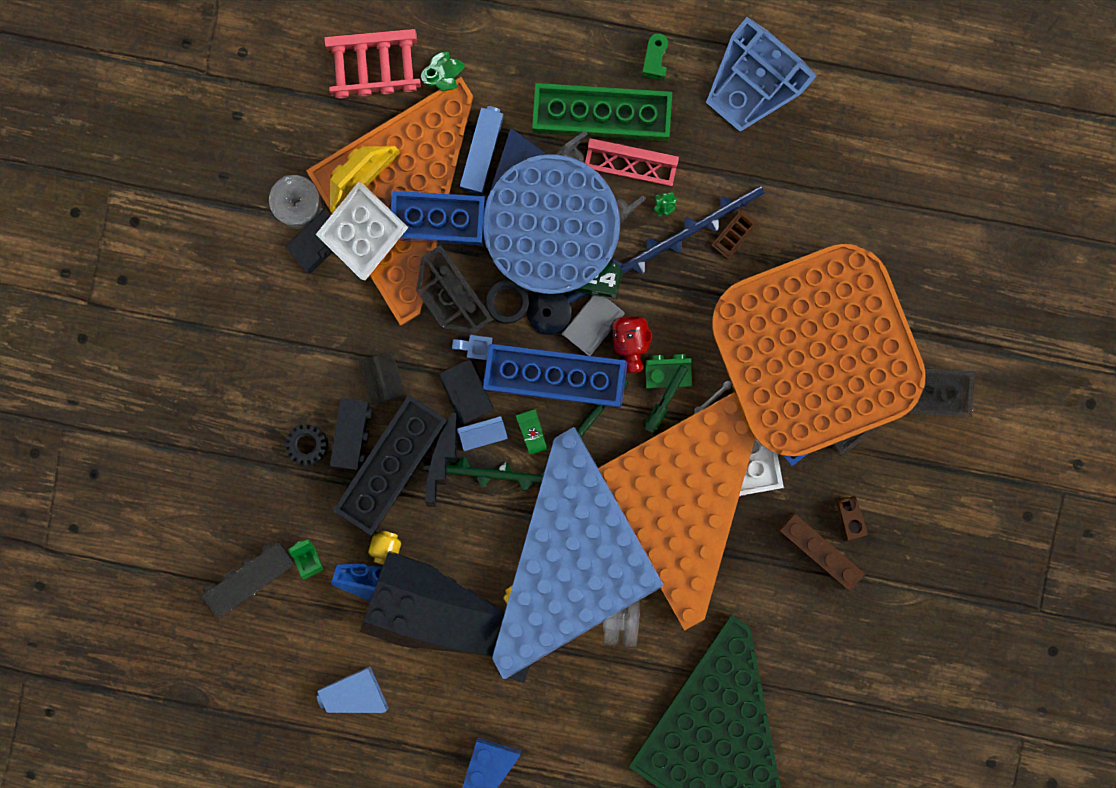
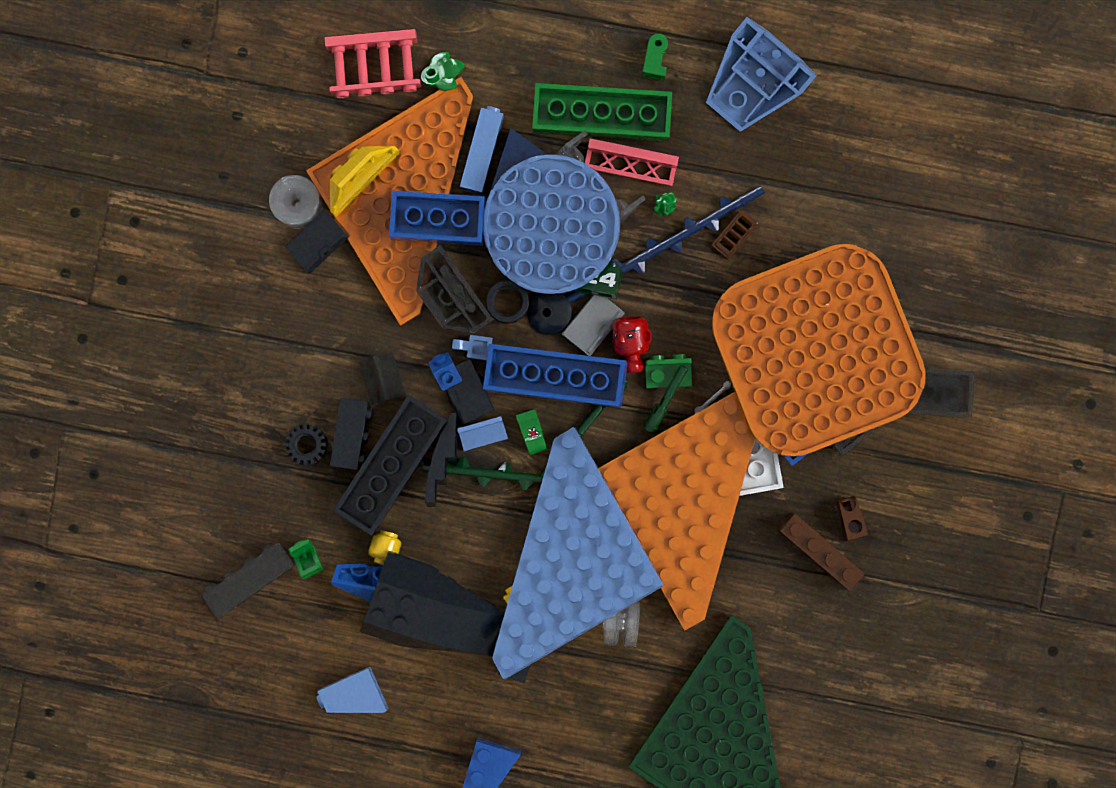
(361, 231): white plate -> none
(444, 371): none -> blue bracket

